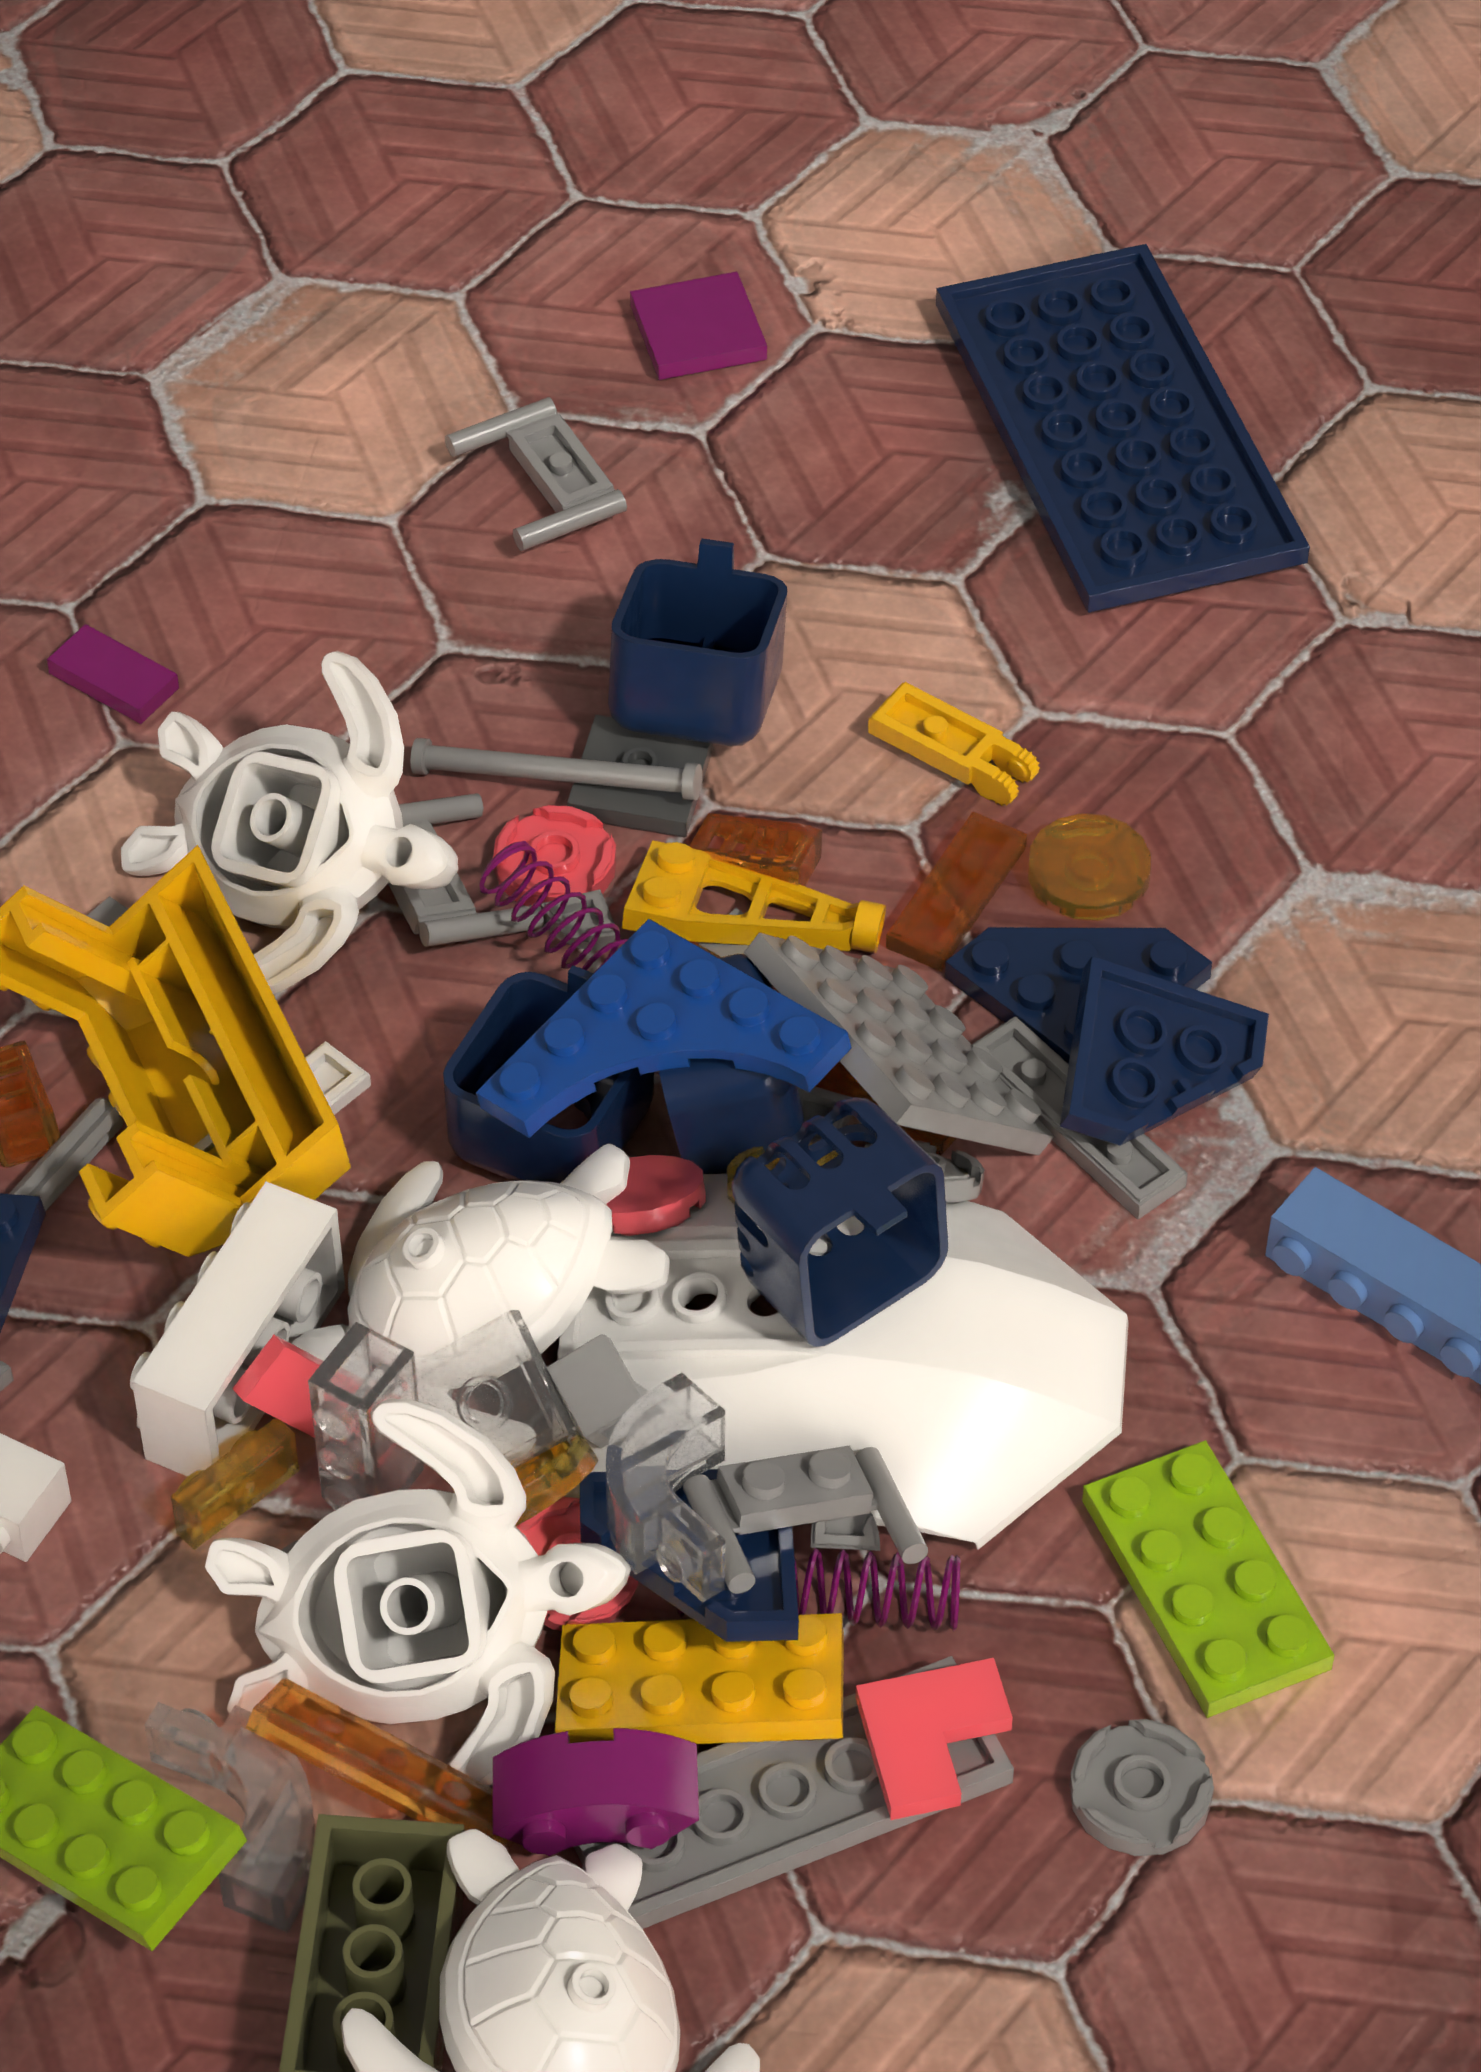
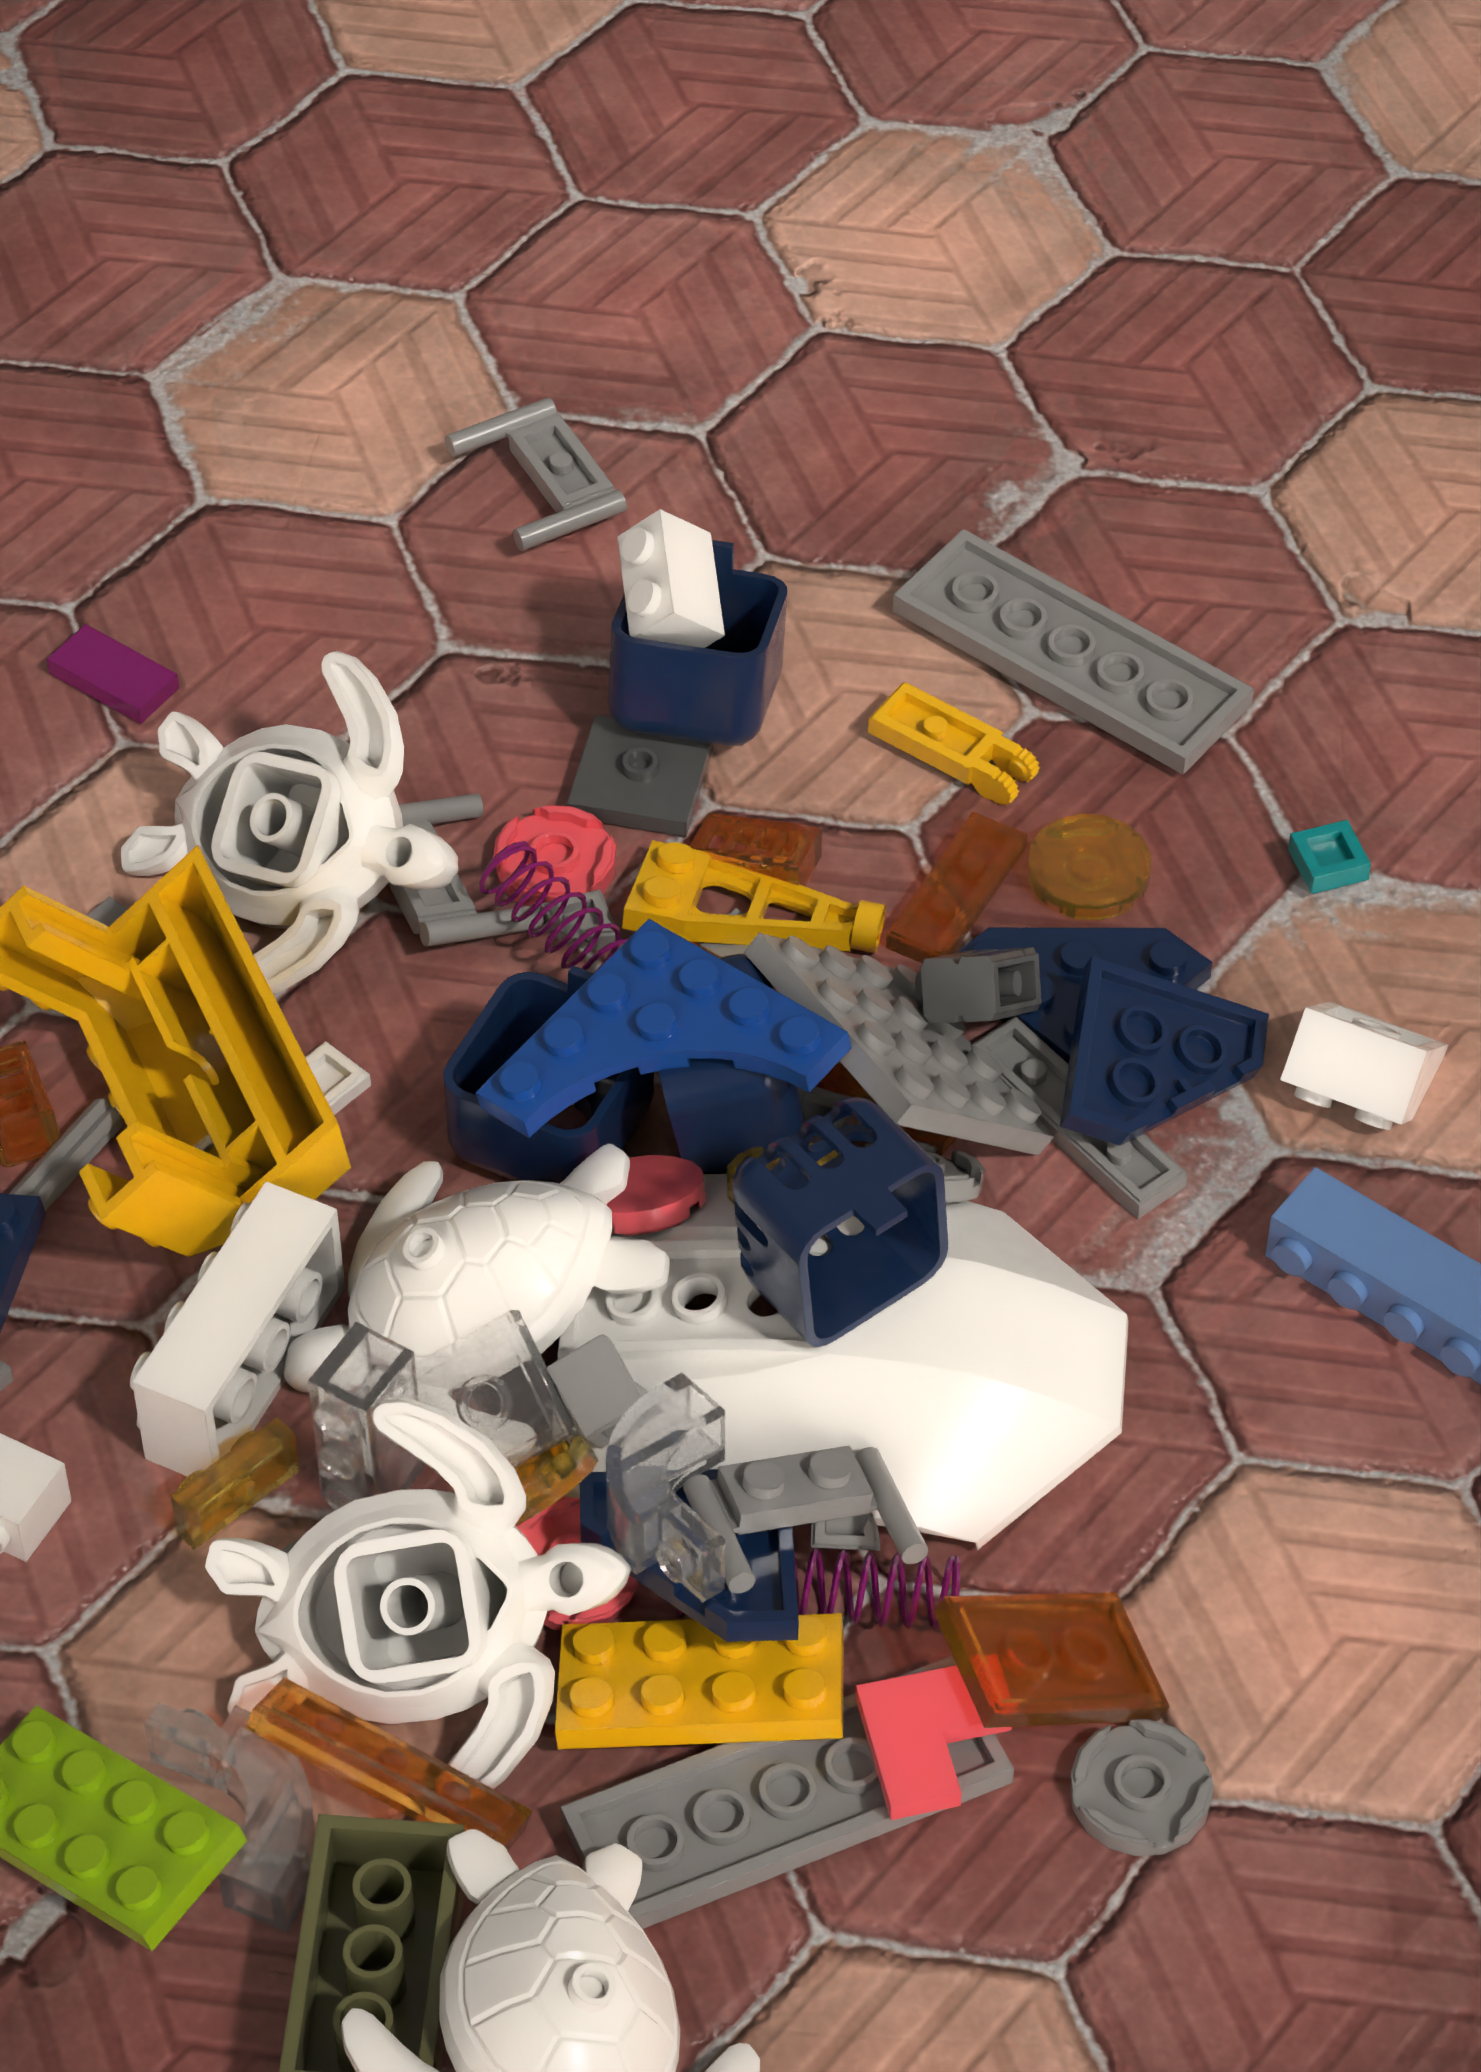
(279, 1383): coral tile -> none
(595, 772): light grey bar -> none
(595, 1791): magenta brick -> none
(670, 582): none -> white brick
(698, 325): magenta tile -> none
(979, 985): none -> dark grey brick
(1050, 1659): none -> clear orange tile
(1073, 651): none -> light grey plate
(1120, 428): dark blue plate -> none
(1207, 1579): lime plate -> none
(1329, 856): none -> teal plate
(1361, 1064): none -> white slope

